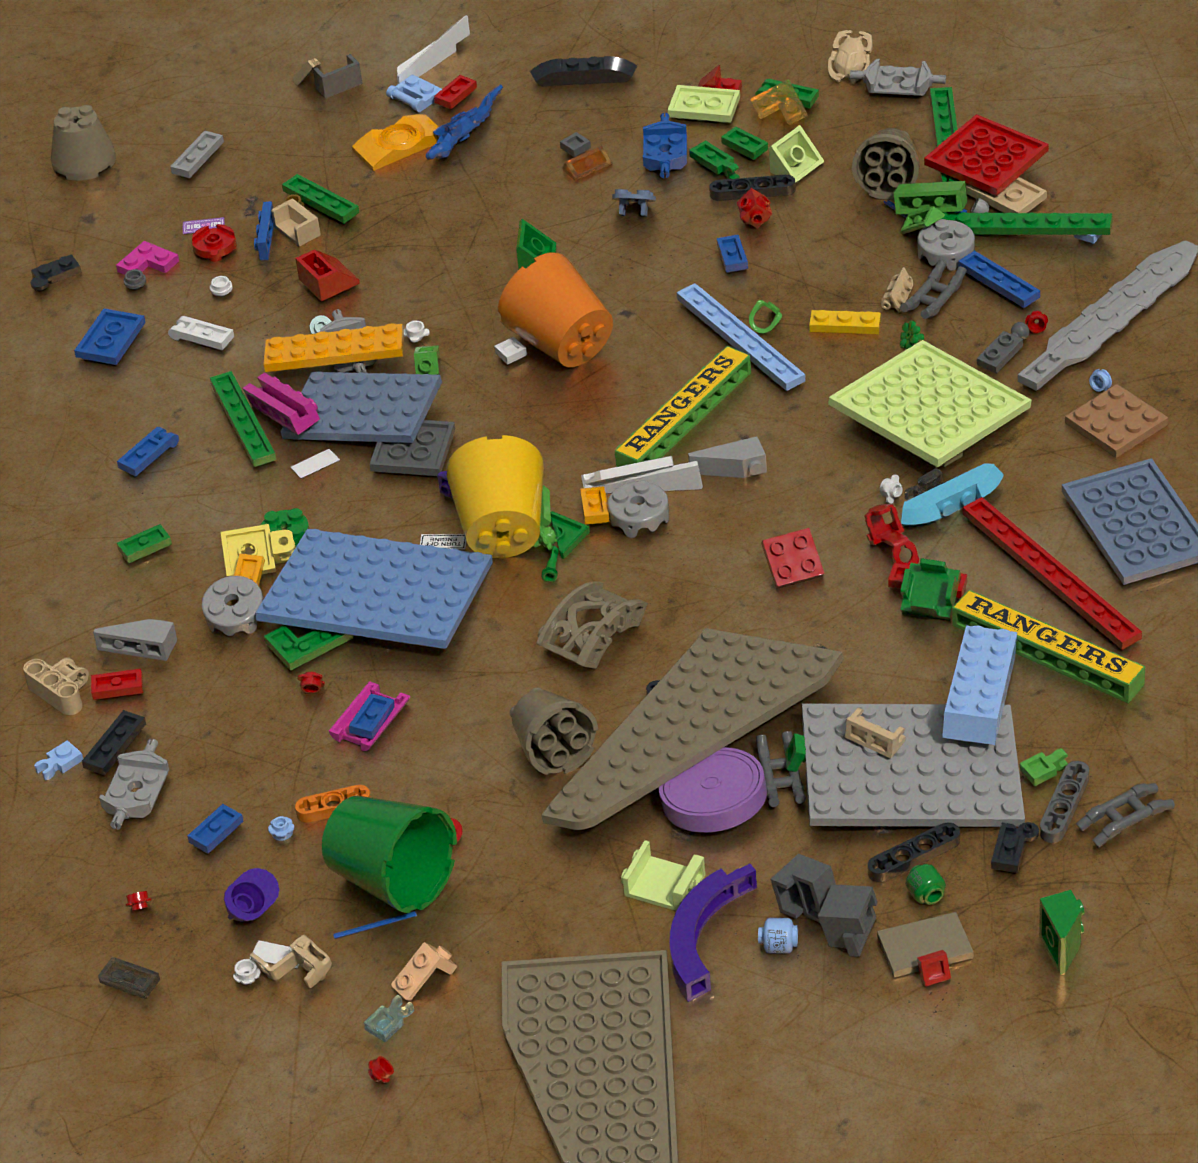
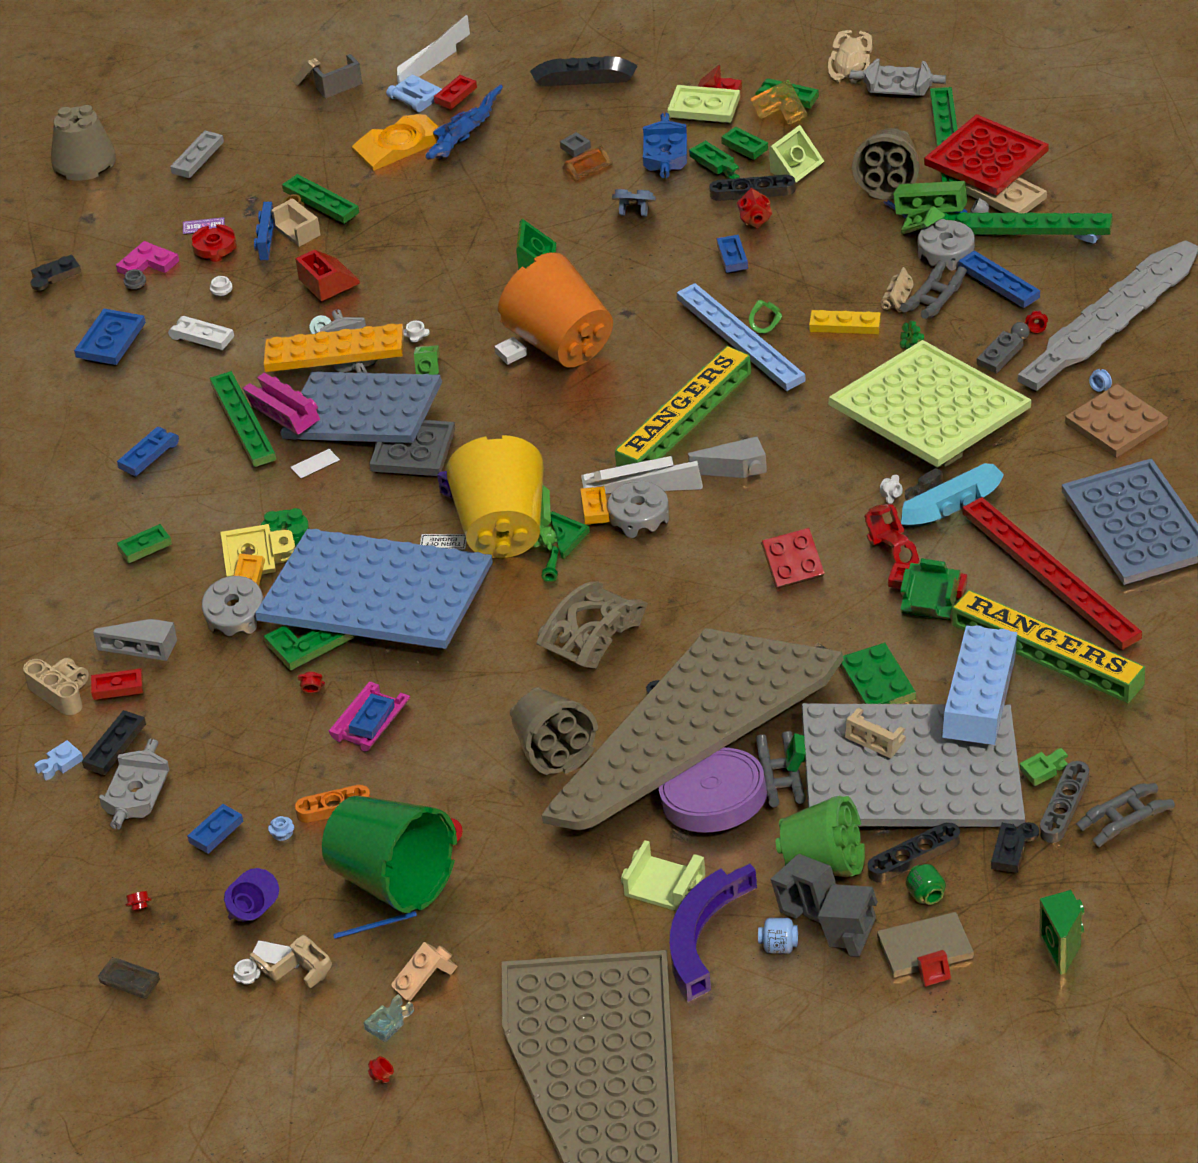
(825, 834): none -> bright green cone
(877, 676): none -> green plate

